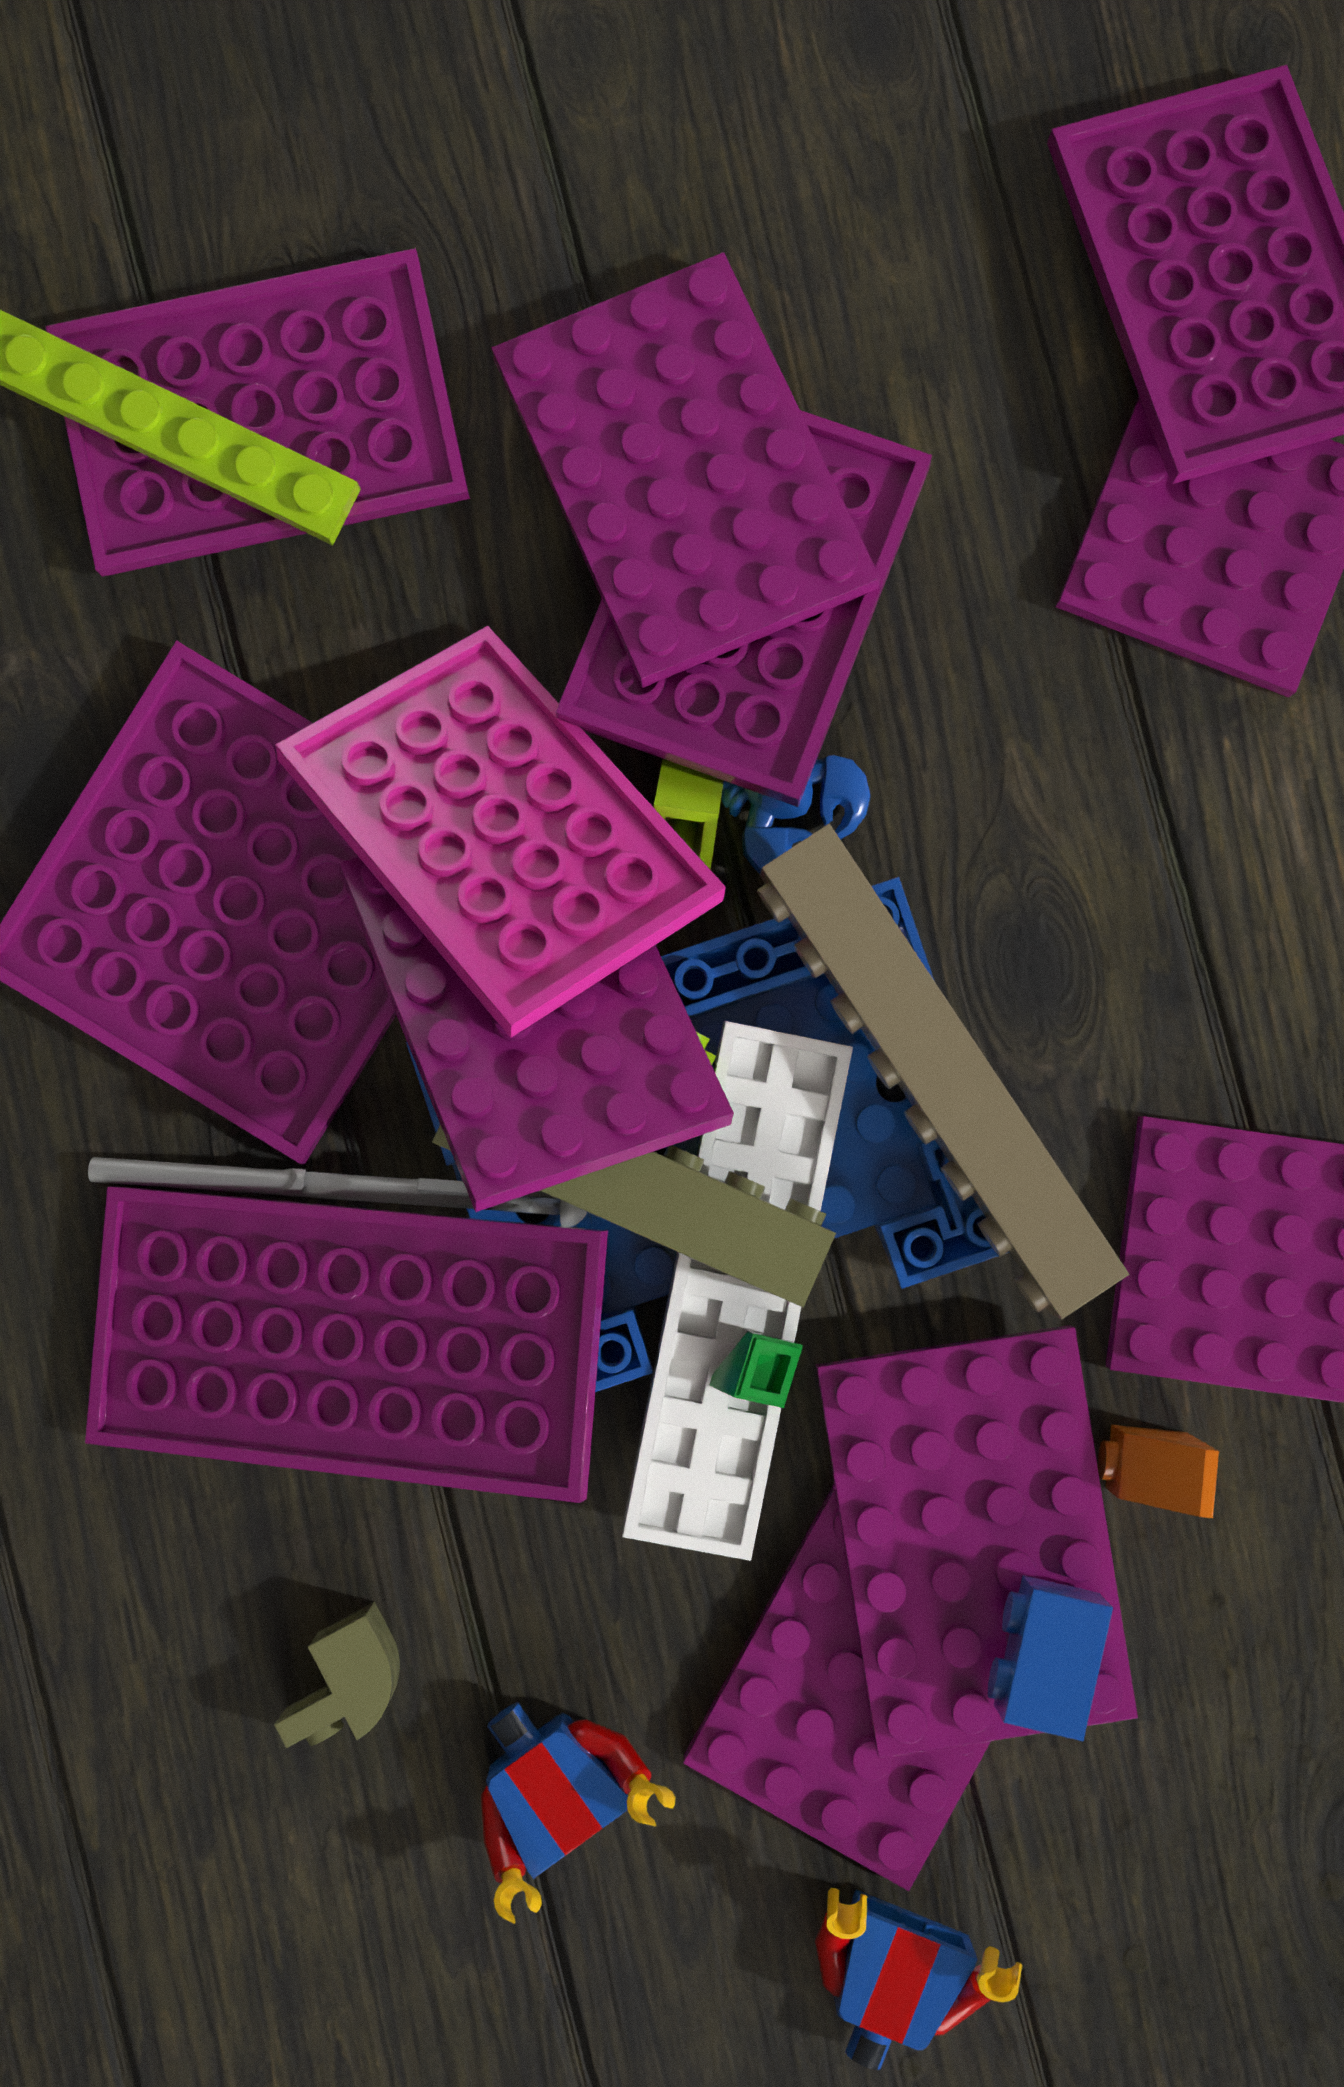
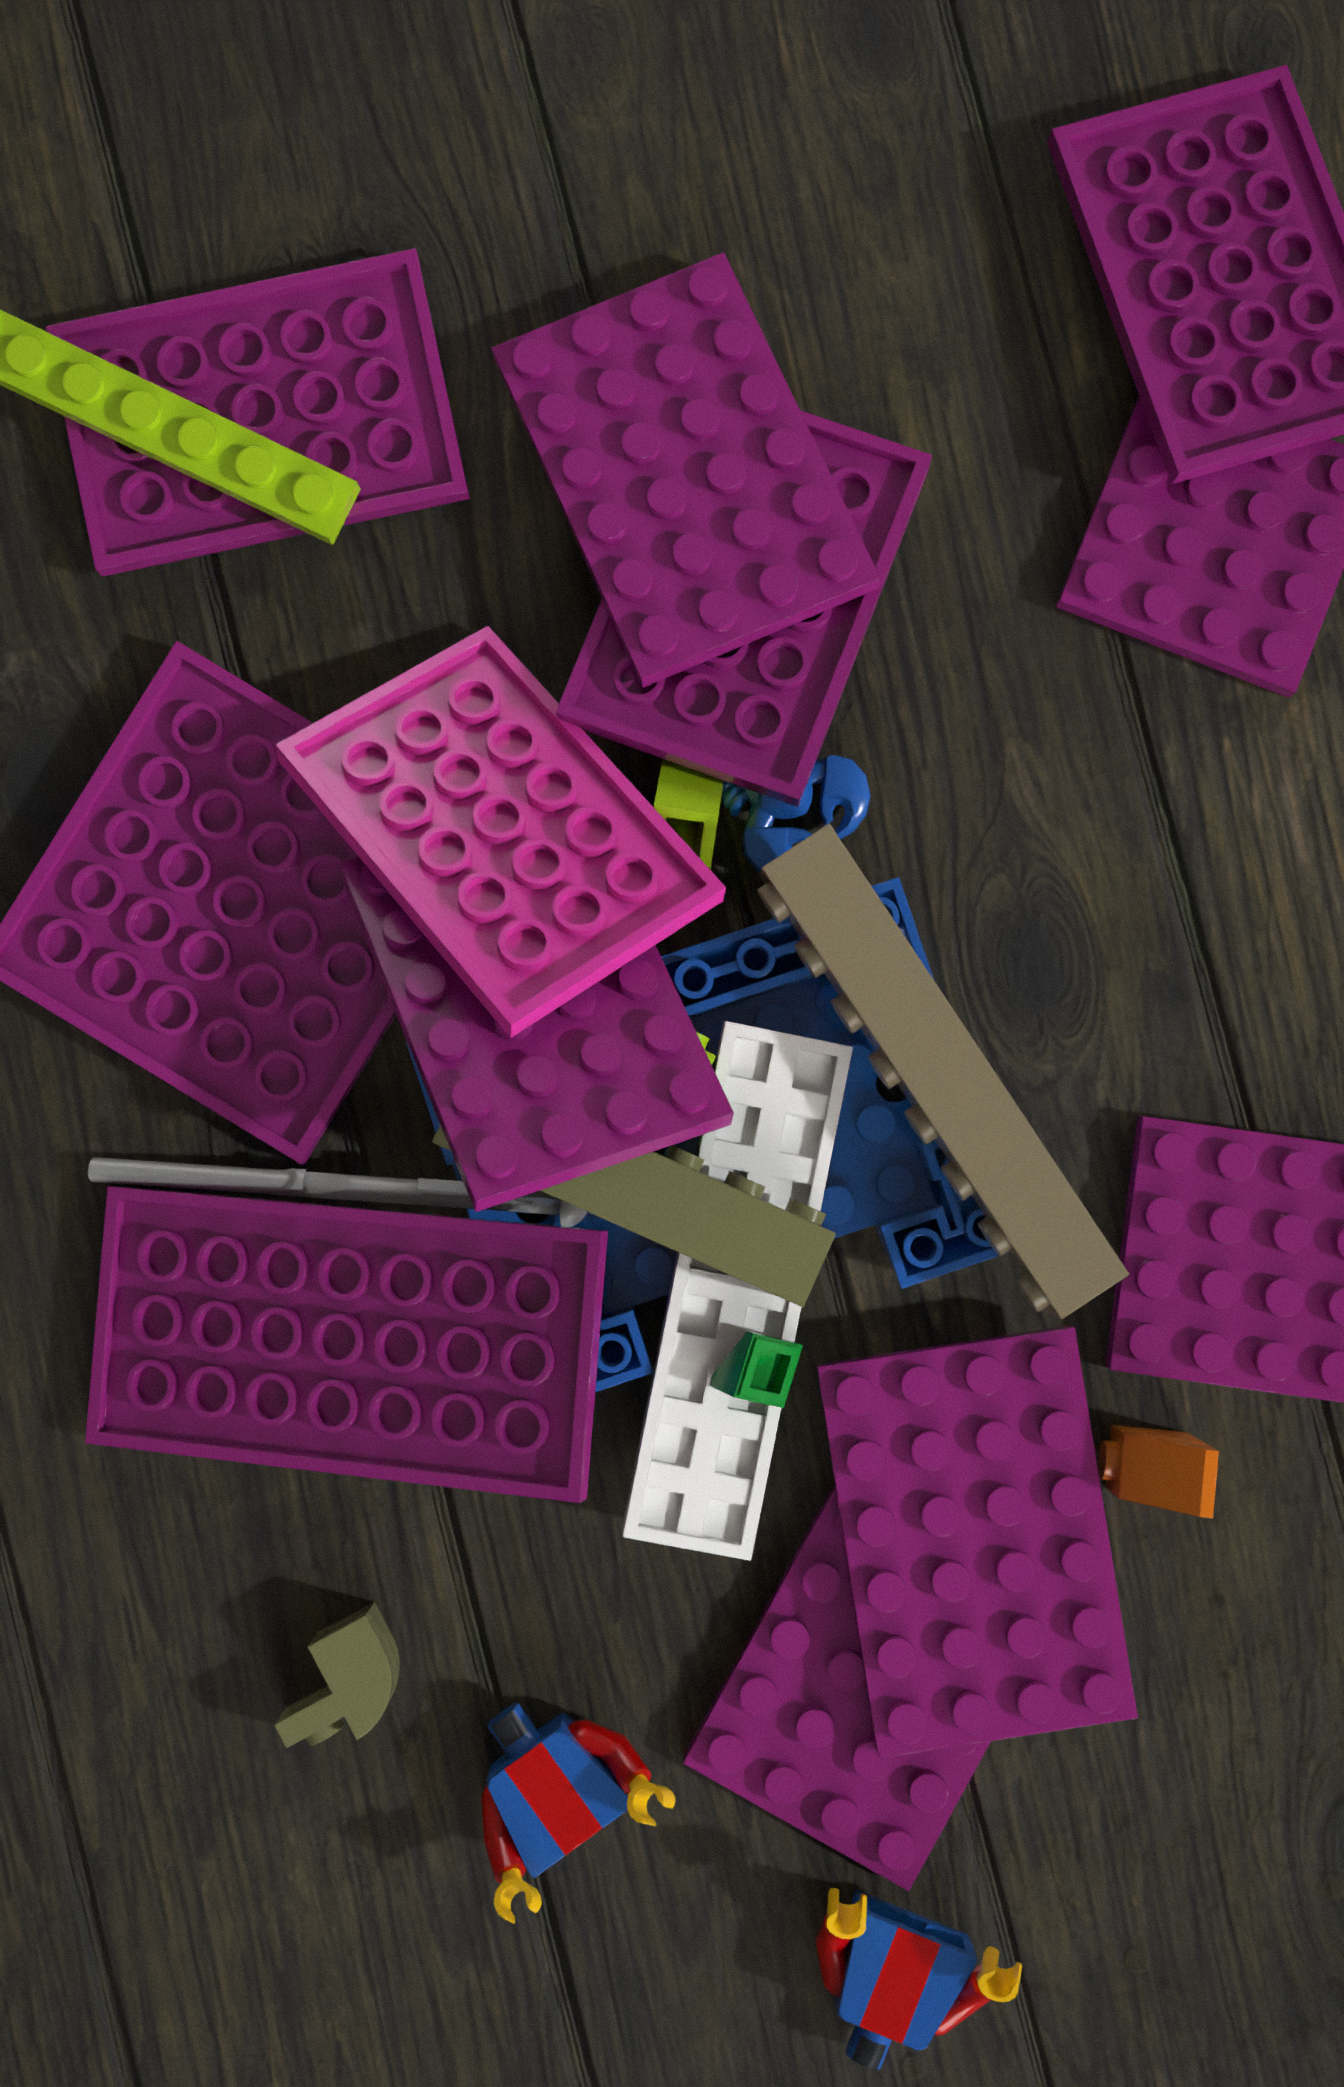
(1050, 1657): blue brick -> none

